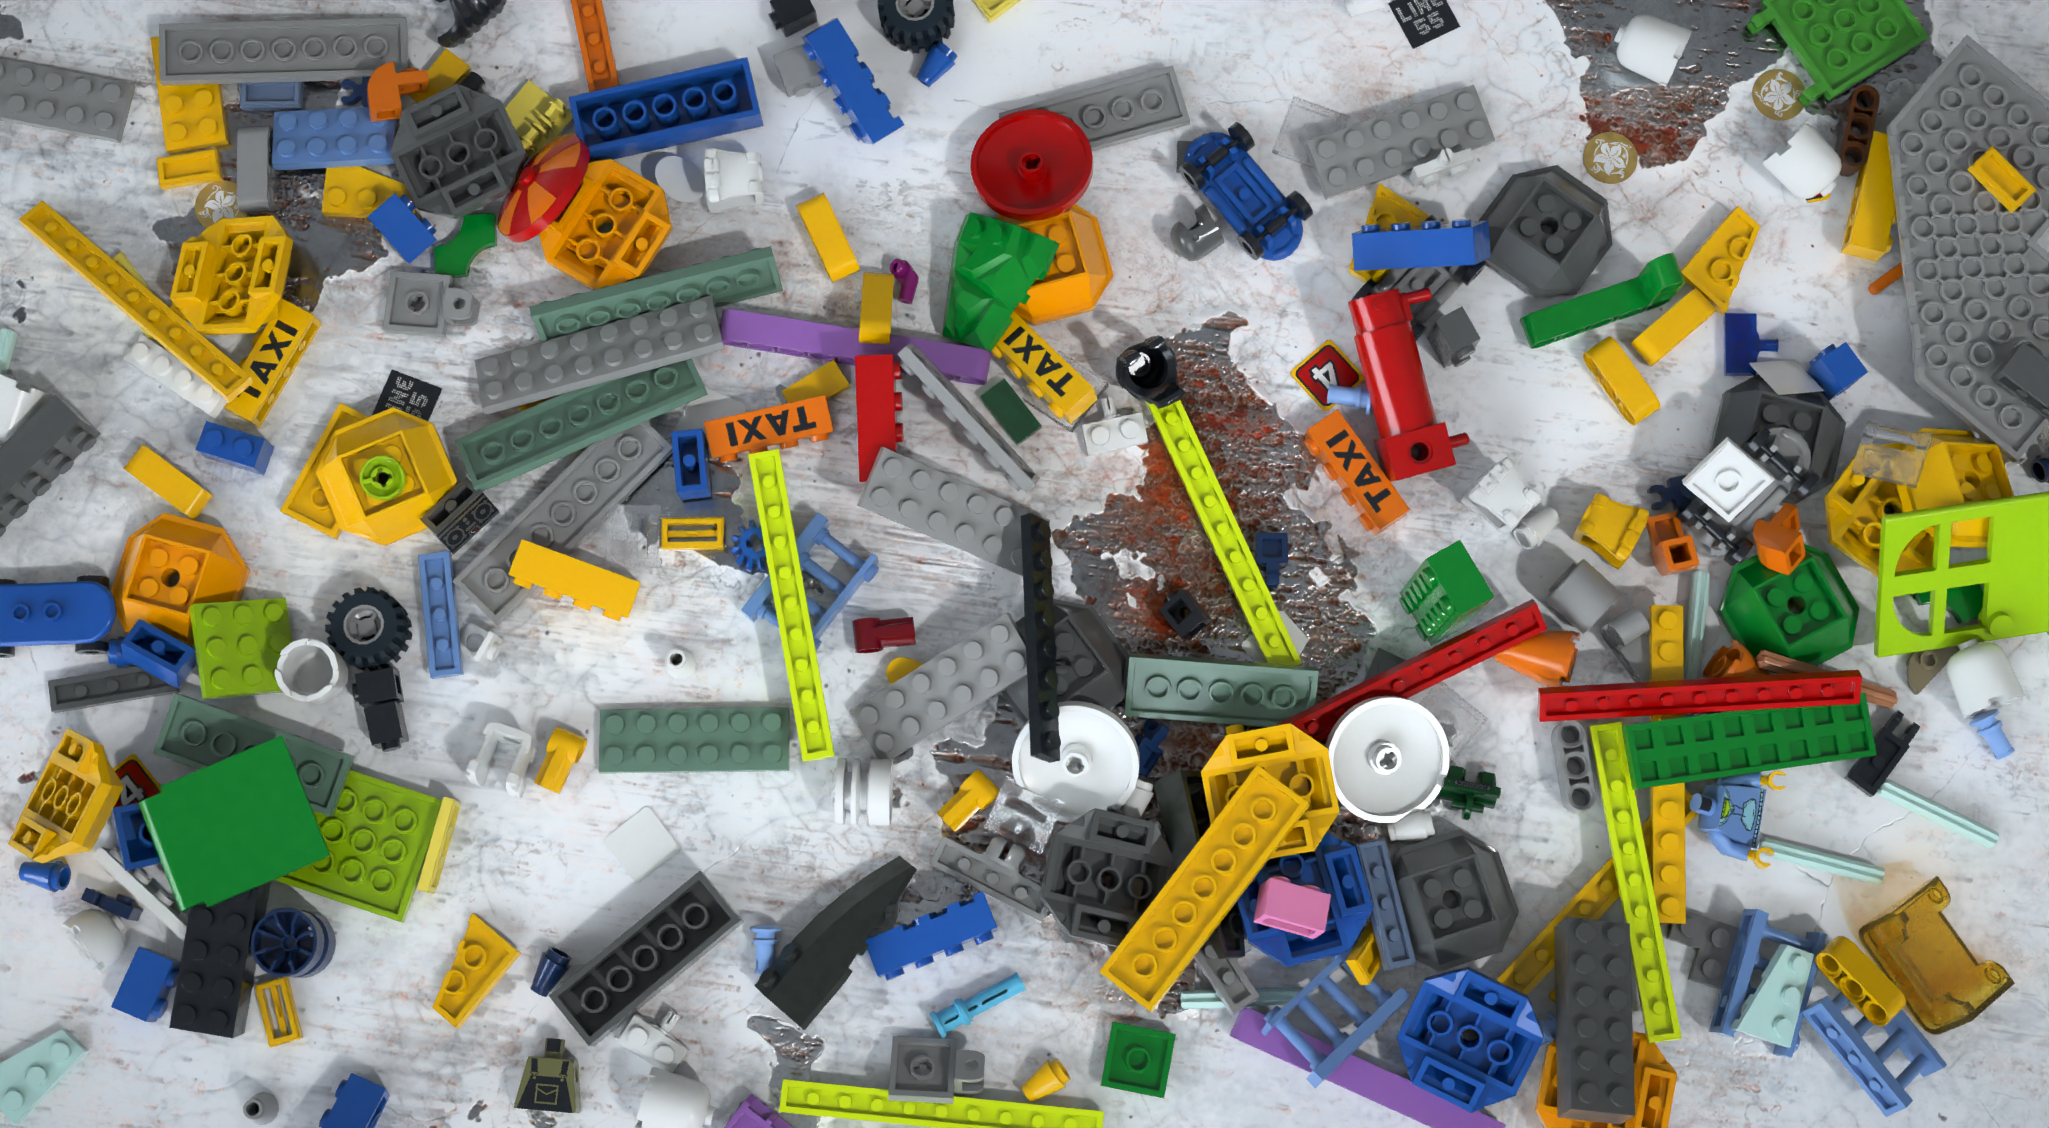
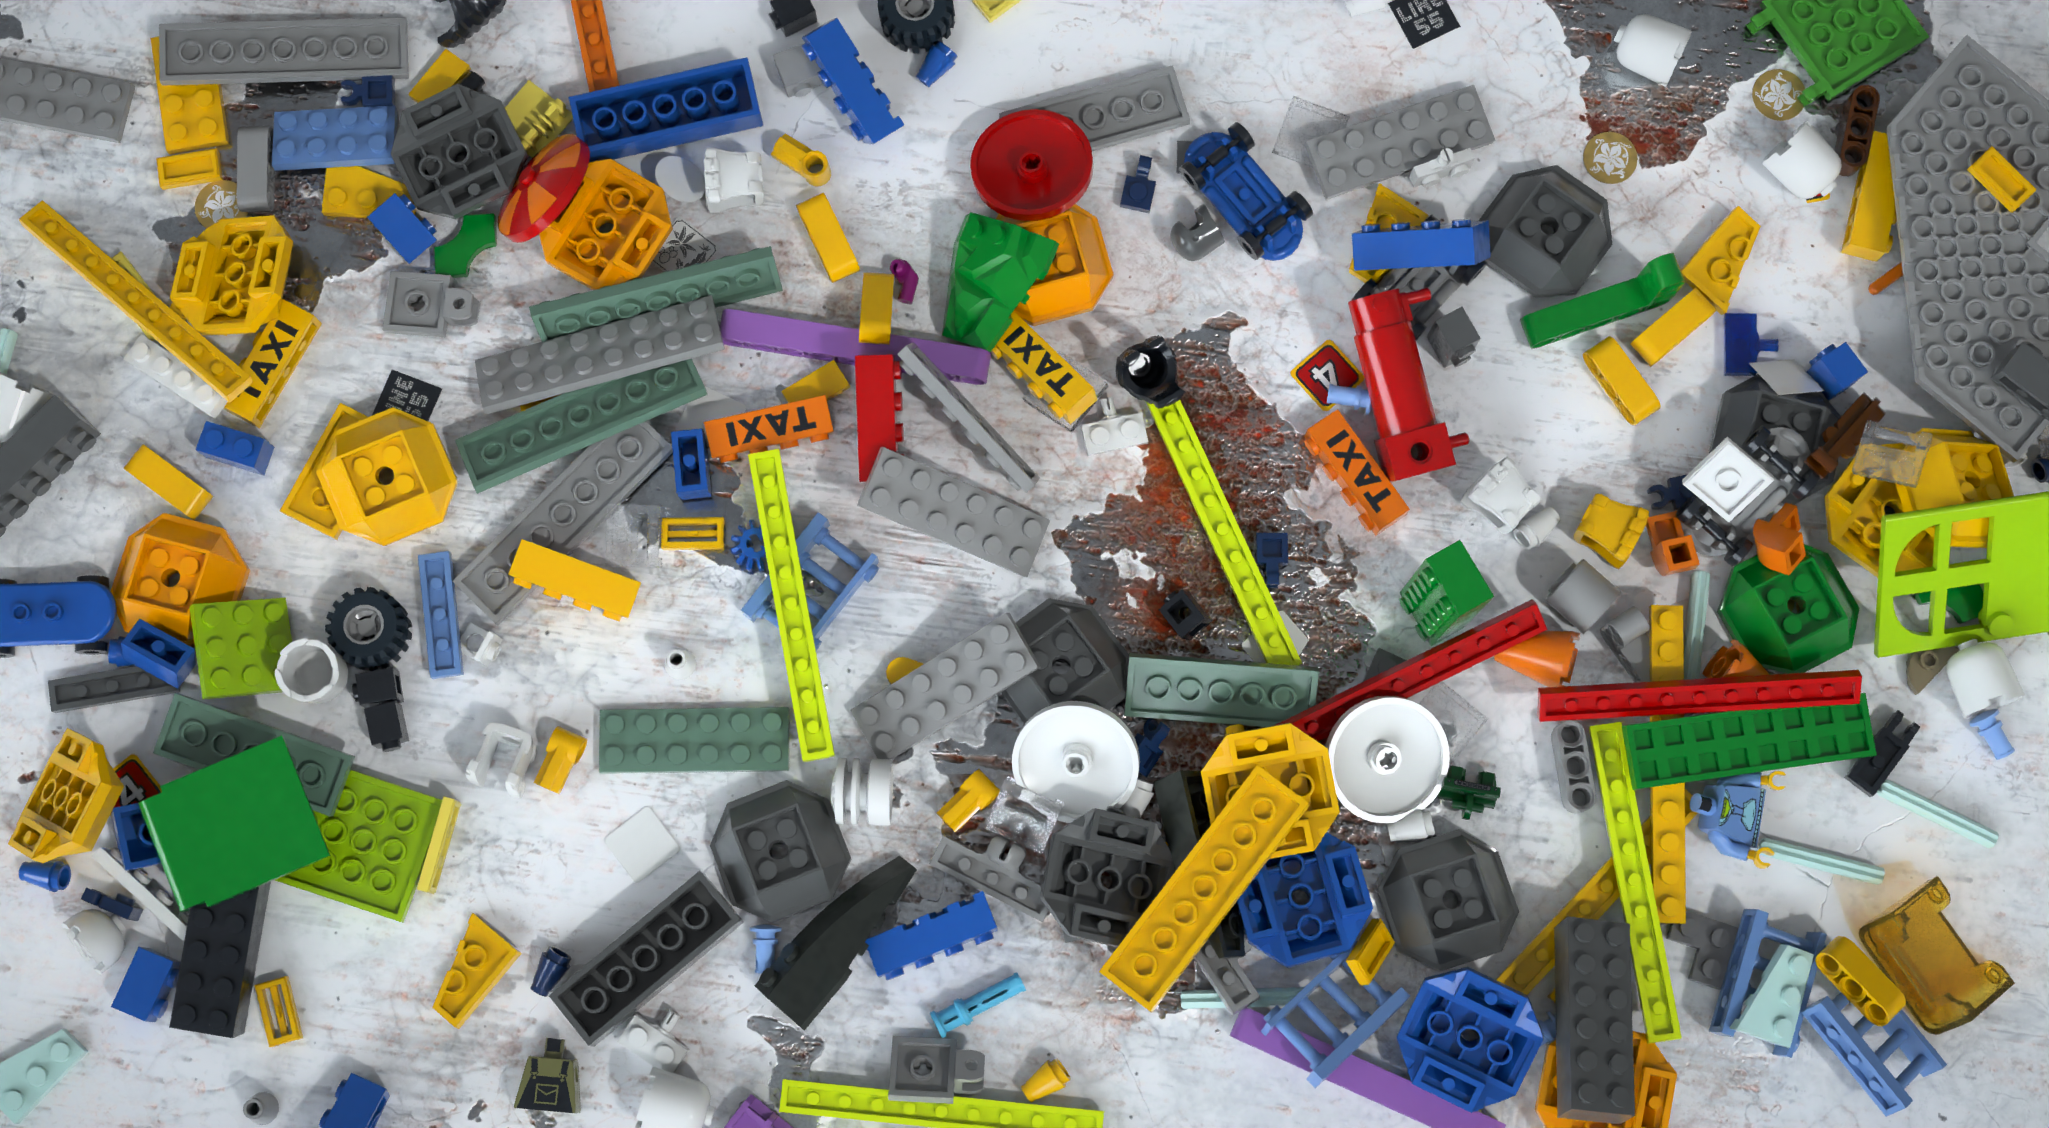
(272, 96): sand blue tile -> none
(293, 943): dark blue wheel -> none
(387, 86): orange brick -> none
(393, 486): lime wheel -> none
(459, 515): brick -> none
(684, 247): none -> white sticker
(785, 885): none -> dark grey piece
(801, 159): none -> yellow piece
(875, 634): dark red piece -> none
(1010, 412): clear green tile -> none
(1040, 638): black plate -> none
(1138, 1060): green plate -> none
(1139, 190): none -> dark blue plate
(1292, 907): bright pink brick -> none
(1387, 912): sand blue tile -> none
(1784, 665): nougat axle -> none
(1844, 435): none -> reddish brown piece

